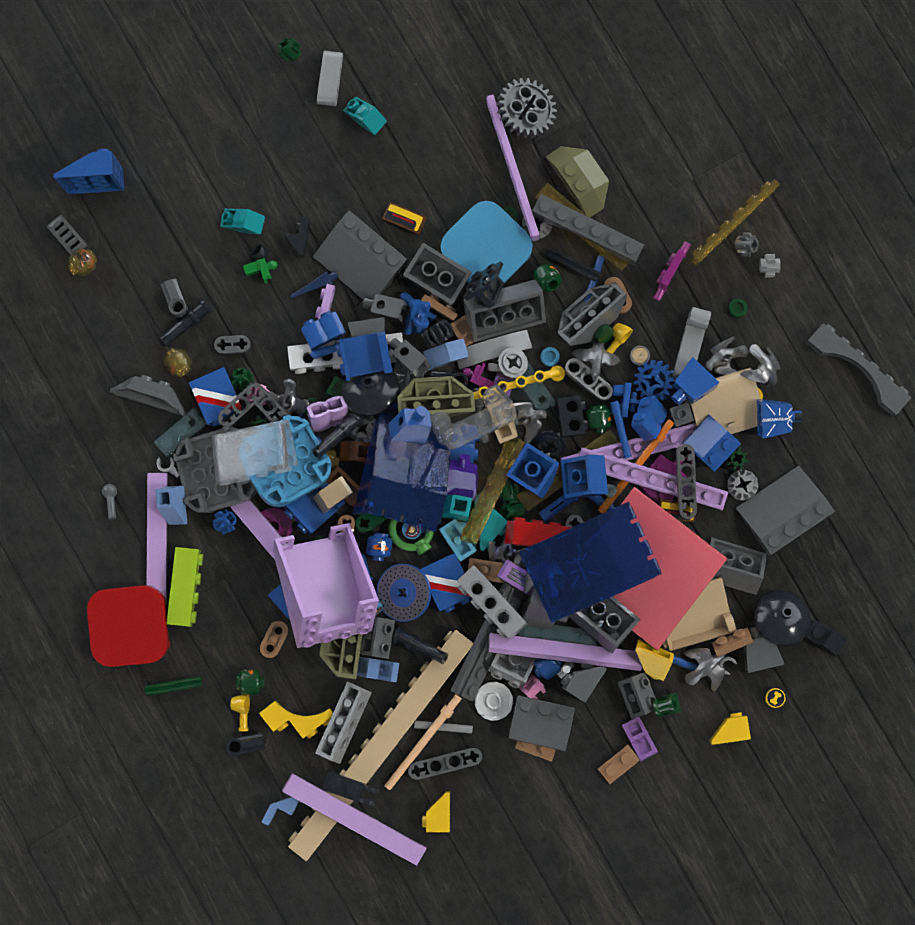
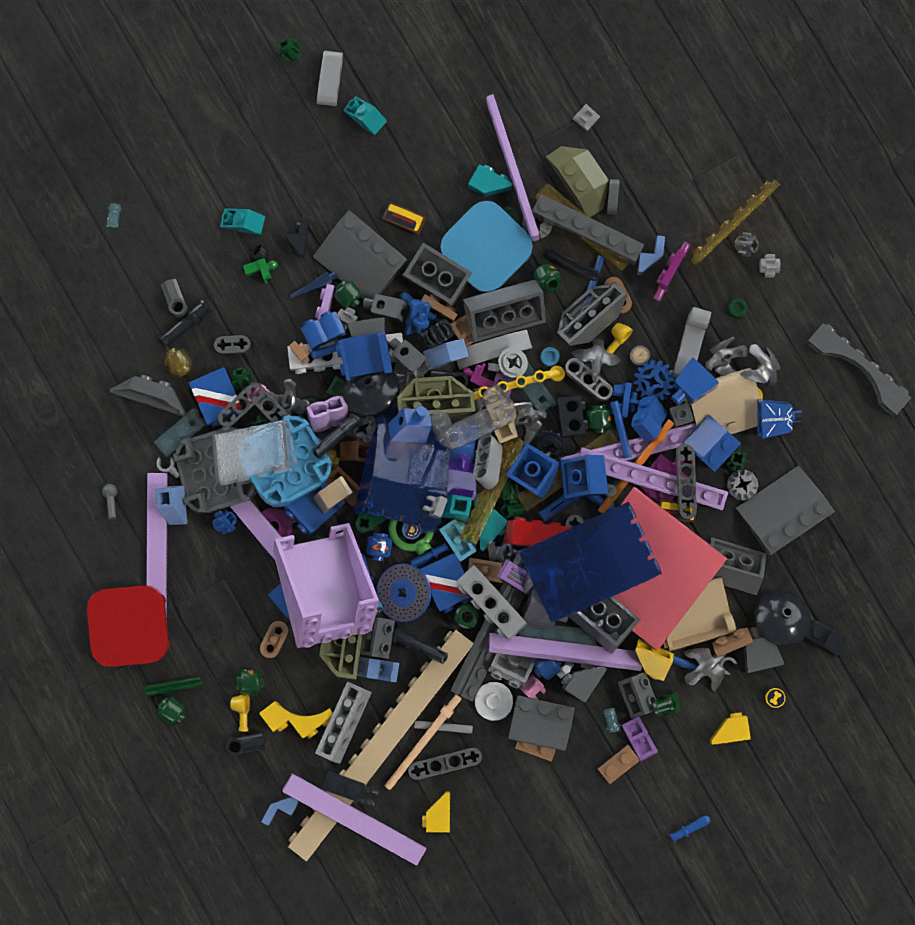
(56, 223): dark grey slope -> none
(82, 262): clear yellow head -> none
(92, 174): blue slope -> none
(113, 215): none -> clear light blue pin
(171, 711): none -> dark green head
(183, 587): lime brick -> none
(300, 352): none -> medium nougat plate
(346, 518): medium nougat bush -> none
(347, 294): none -> dark green head
(347, 316): none -> light grey gear
(429, 555): none -> blue piece
(437, 507): none -> light grey tile
(463, 622): none -> dark green head
(486, 285): black bracket -> none
(488, 461): none -> light grey beam
(489, 183): none -> teal slope
(512, 96): dark grey gear -> none
(586, 117): none -> light grey tile
(604, 333): dark green tile -> none
(611, 720): none -> clear light blue pin
(613, 192): none -> dark grey beam
(647, 260): none -> medium blue slope
(685, 831): none -> blue piece

